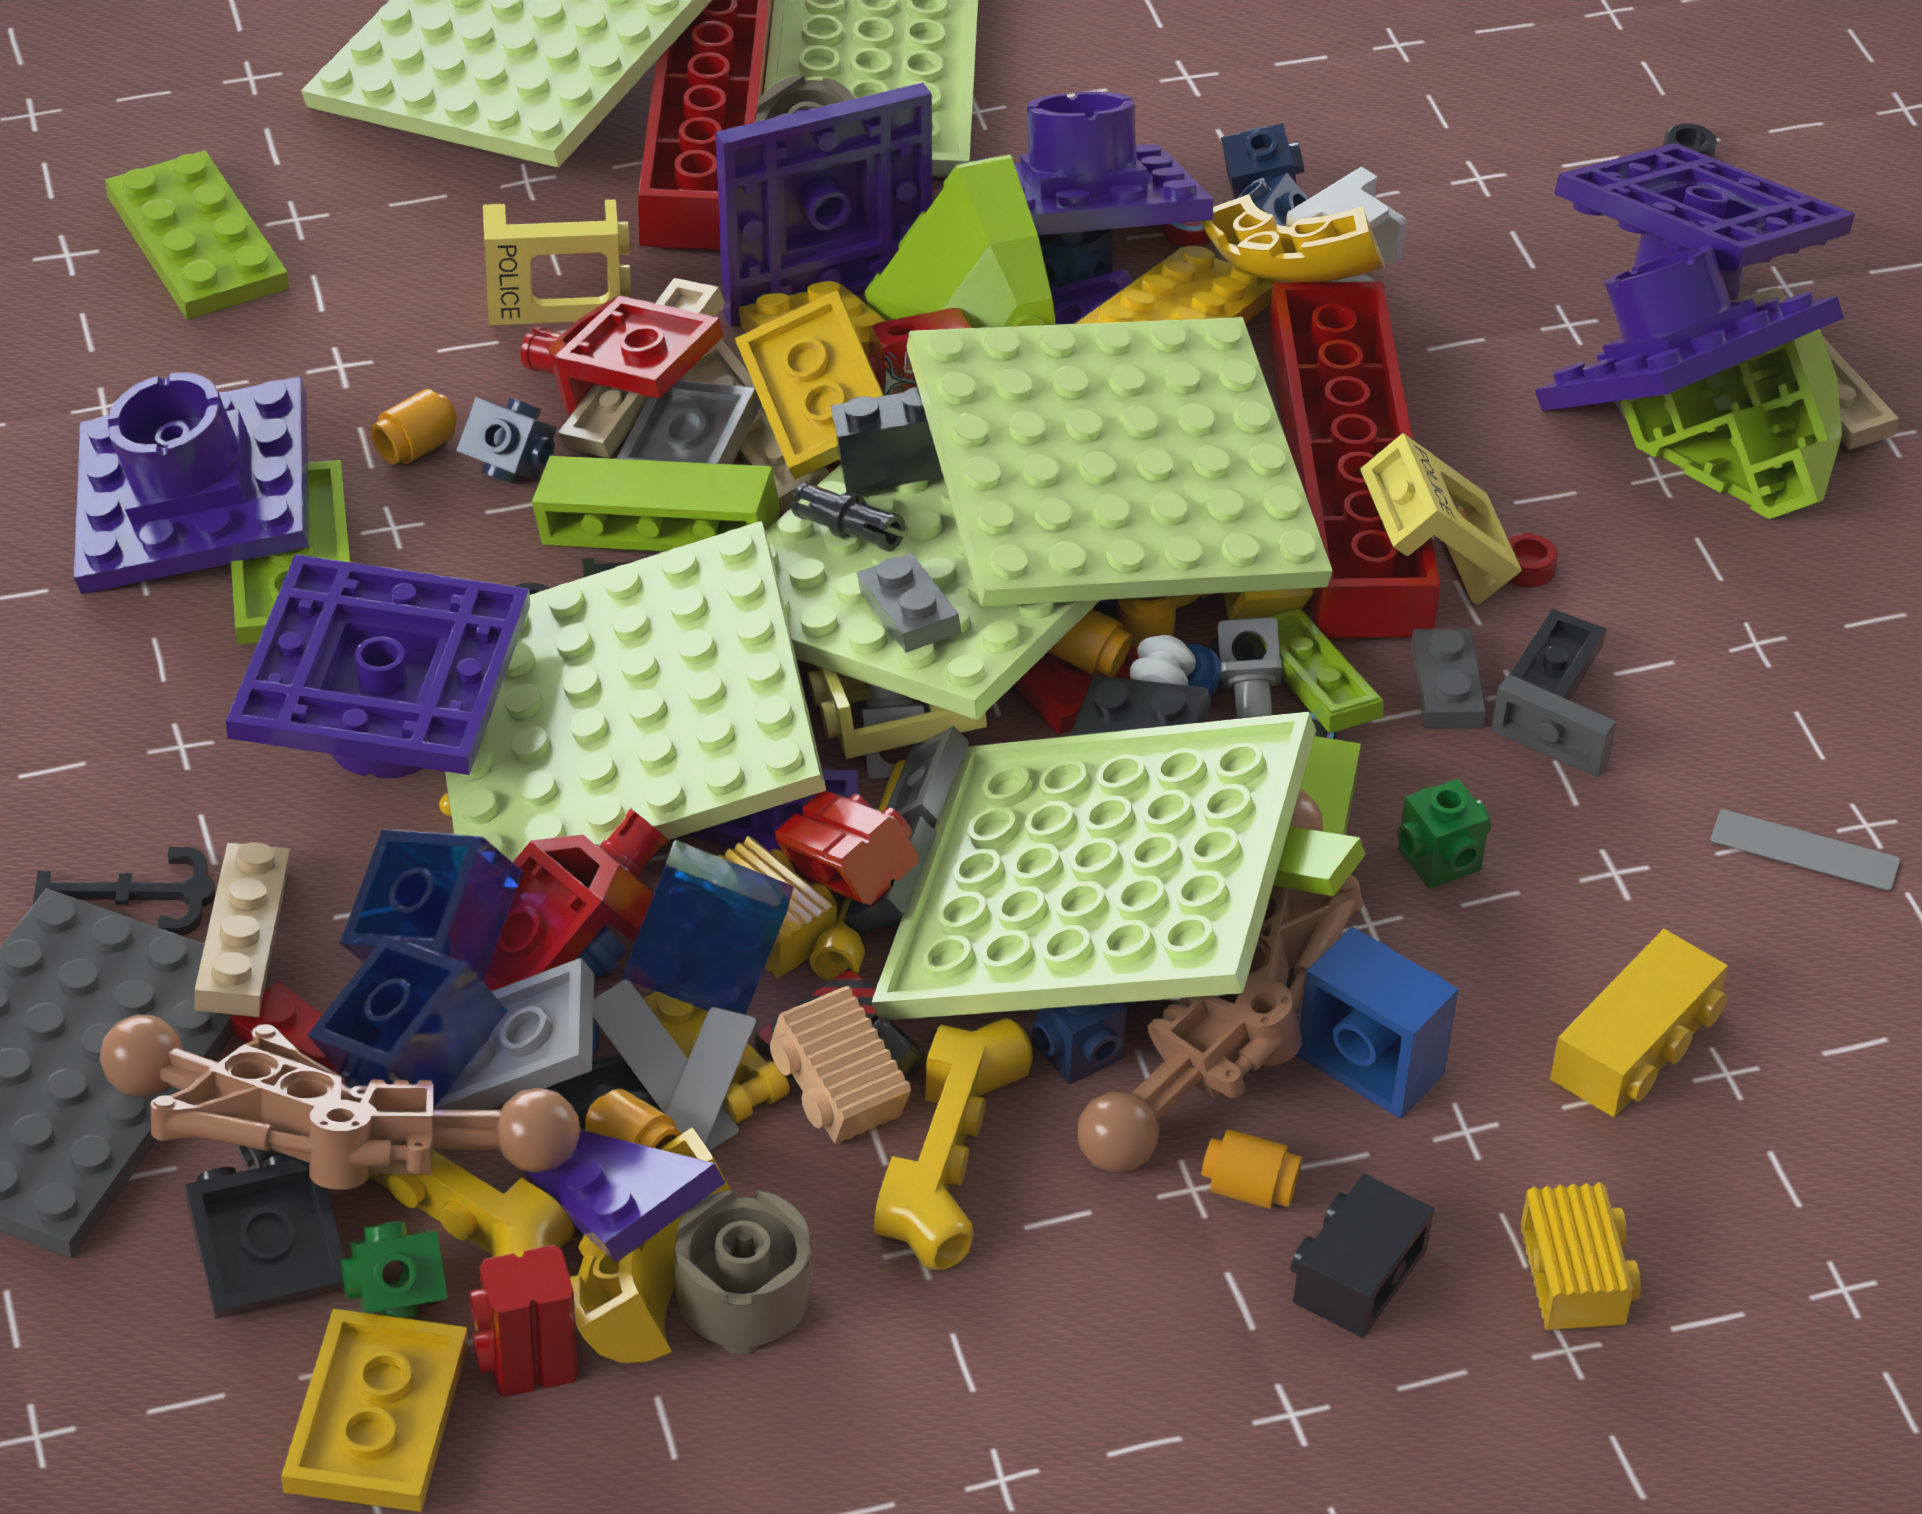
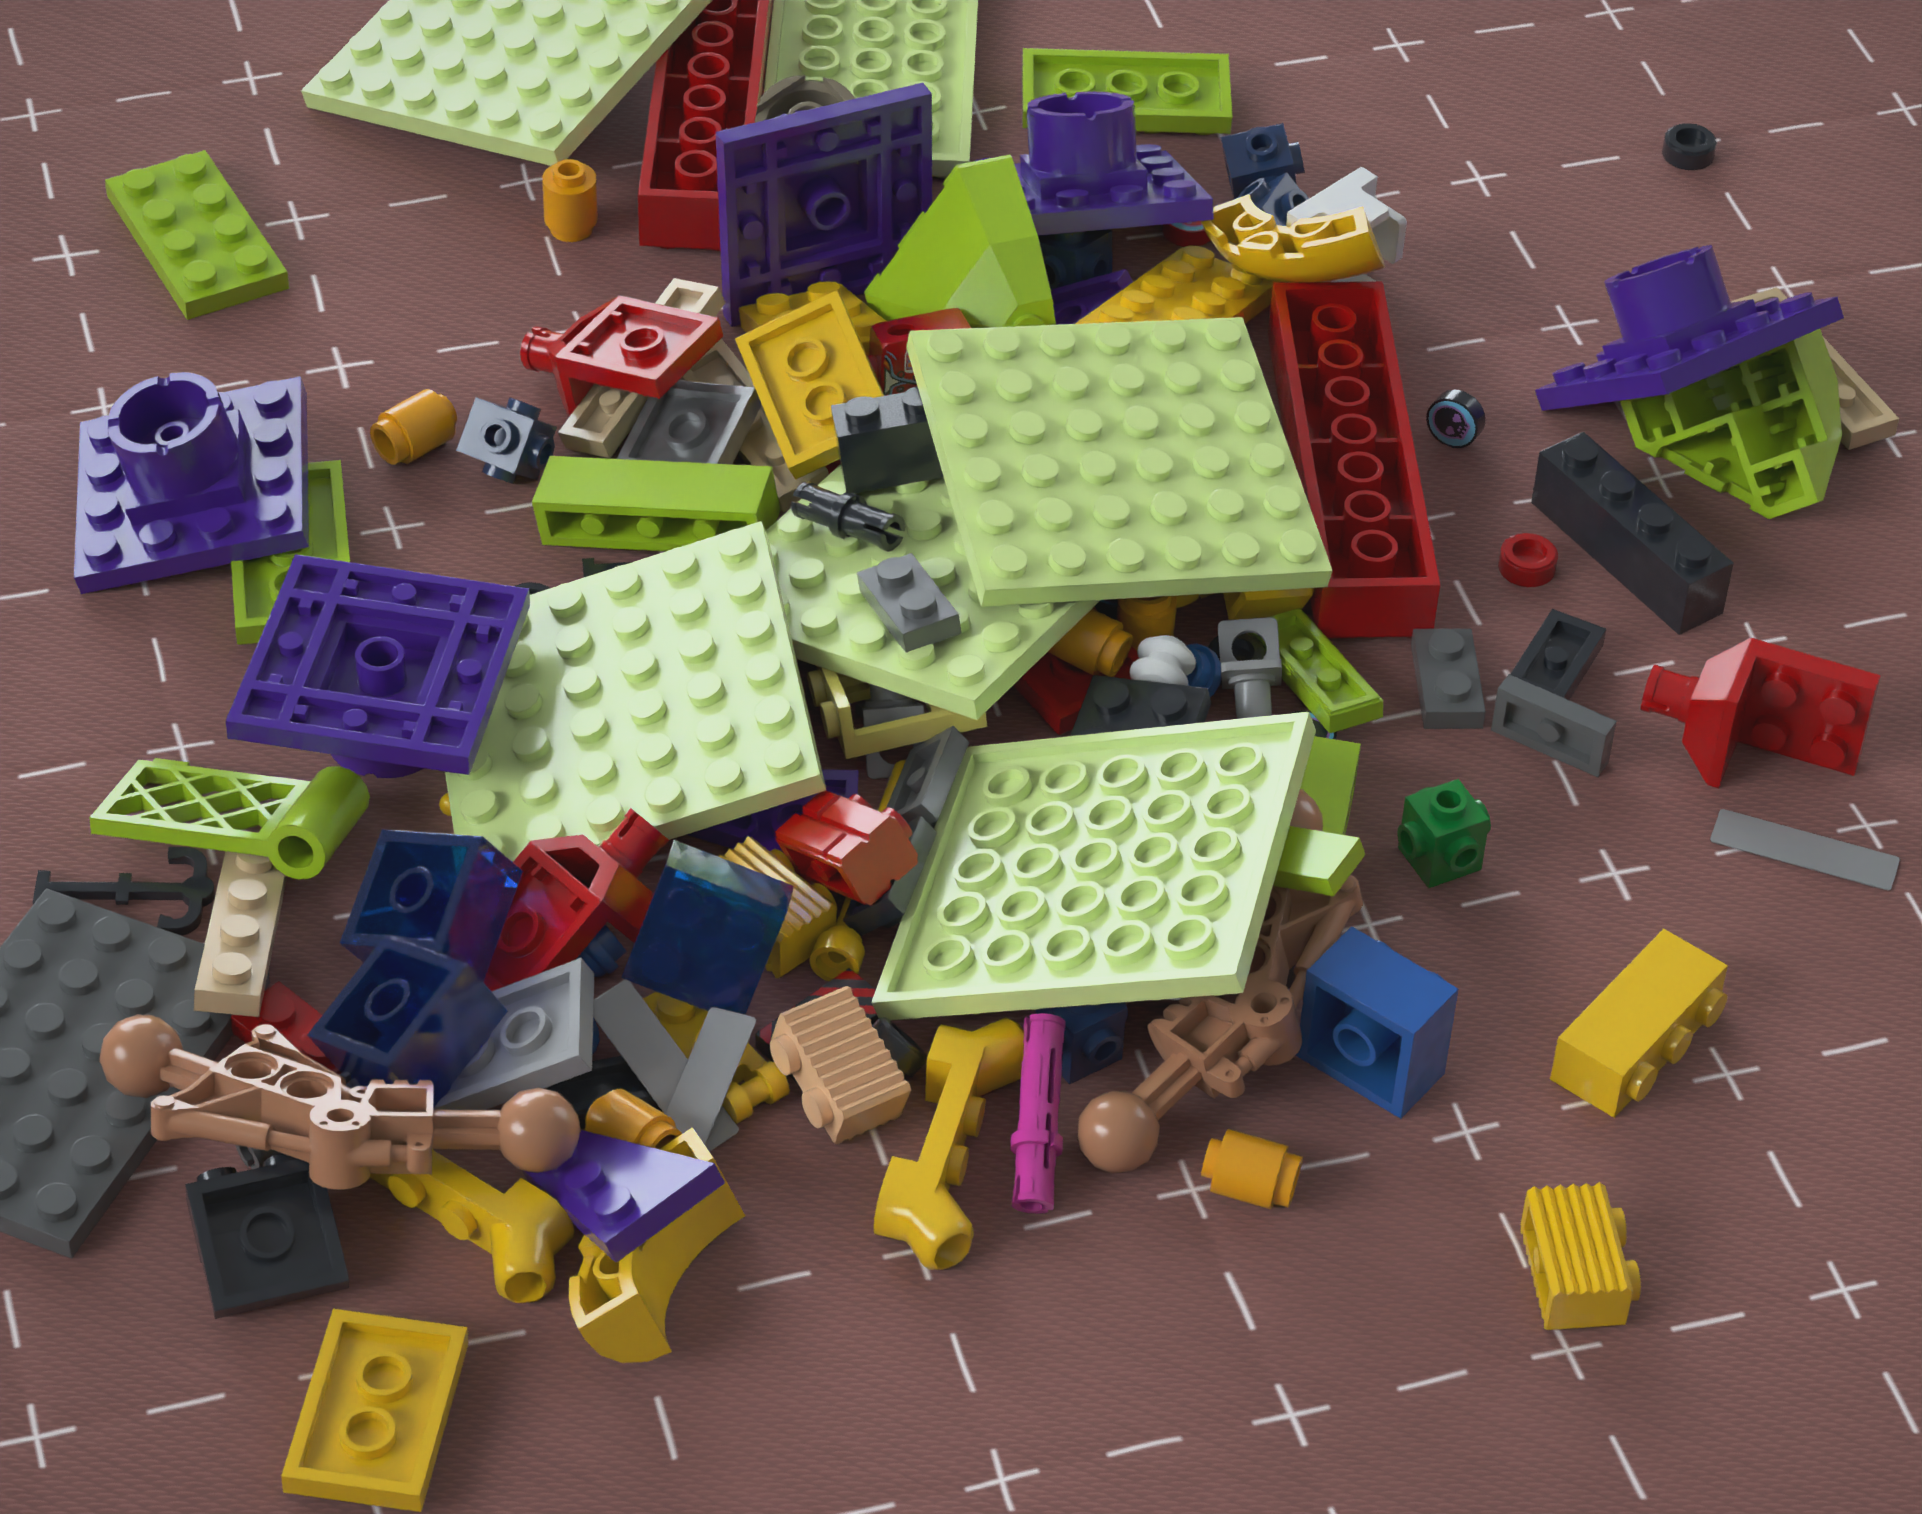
(296, 830): none -> lime piece
(420, 1276): green brick -> none
(513, 247): light yellow window -> none
(525, 1321): red brick -> none
(570, 200): none -> light orange brick
(742, 1269): dark tan brick -> none
(1037, 1135): none -> dark pink pin
(1167, 87): none -> lime plate
(1361, 1254): black brick -> none
(1415, 502): light yellow window -> none
(1455, 418): none -> black tile
(1632, 533): none -> black brick
(1697, 201): dark purple piece -> none
(1767, 701): none -> red plate

